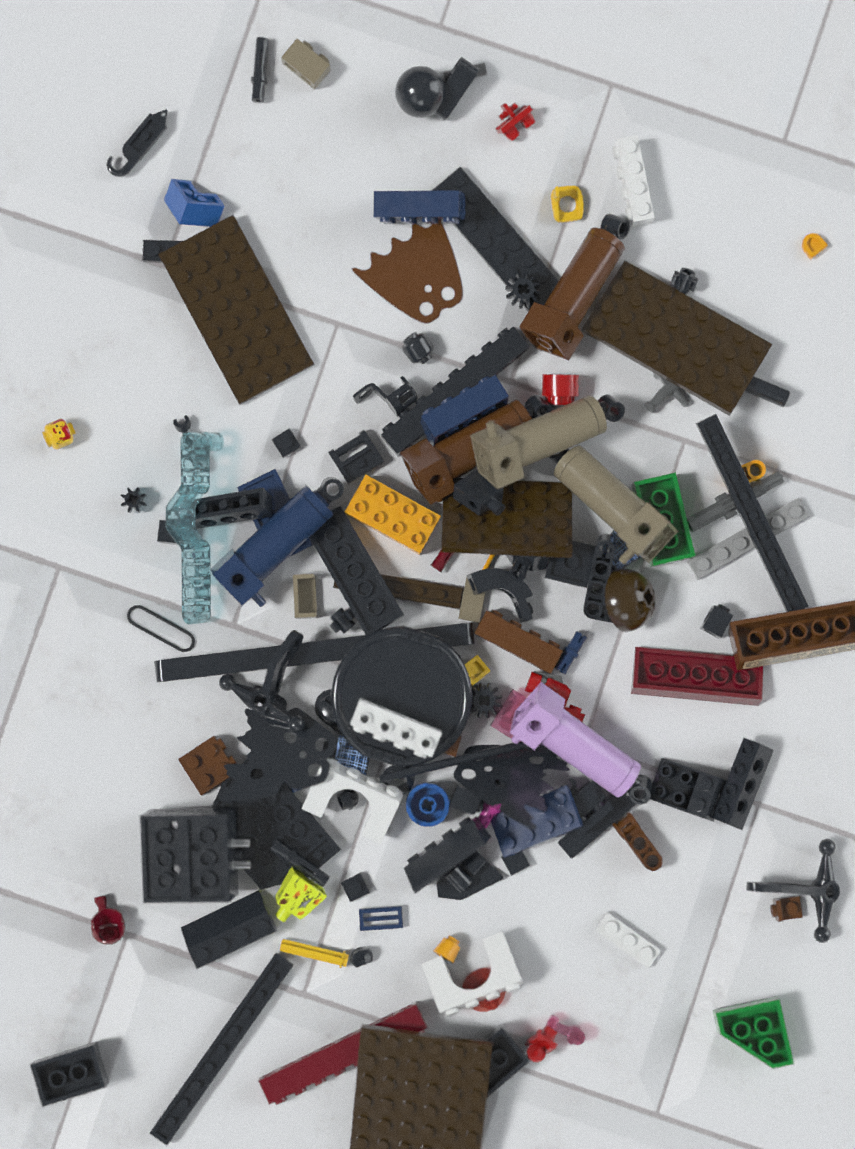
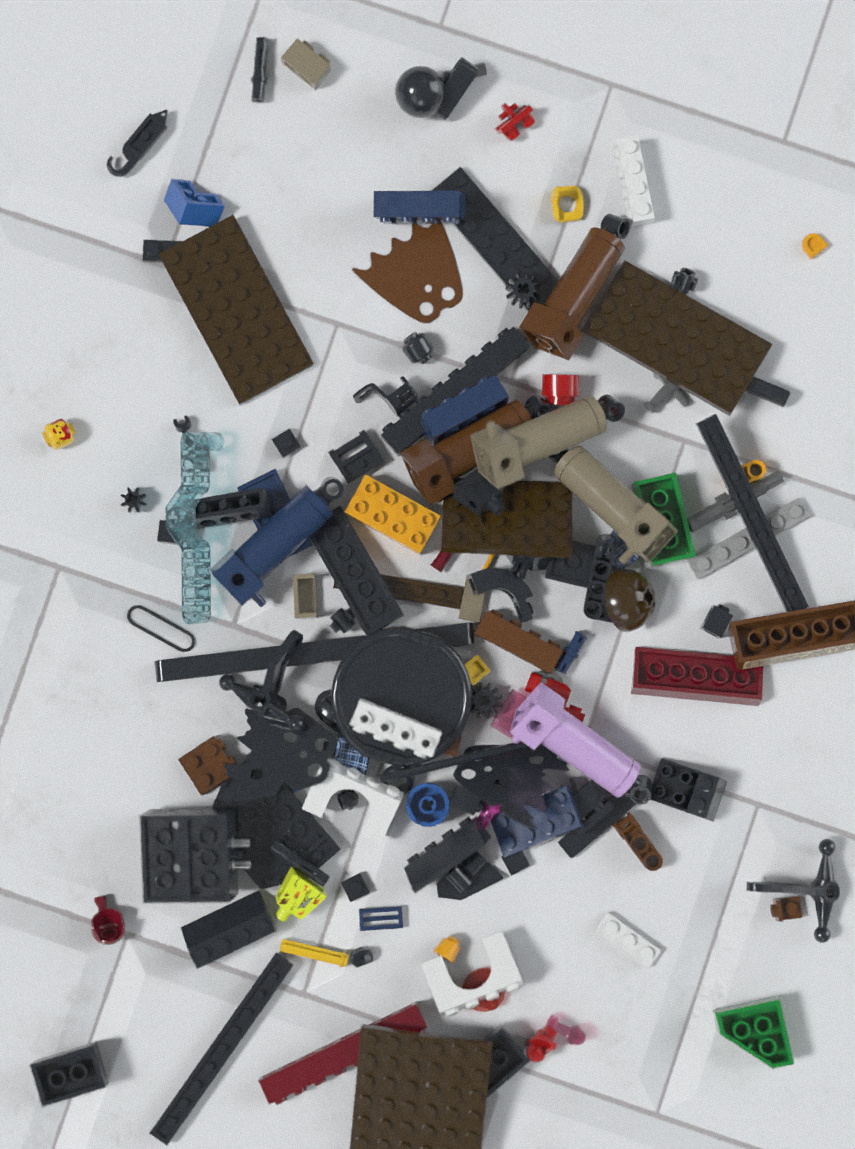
(742, 783): black brick -> none

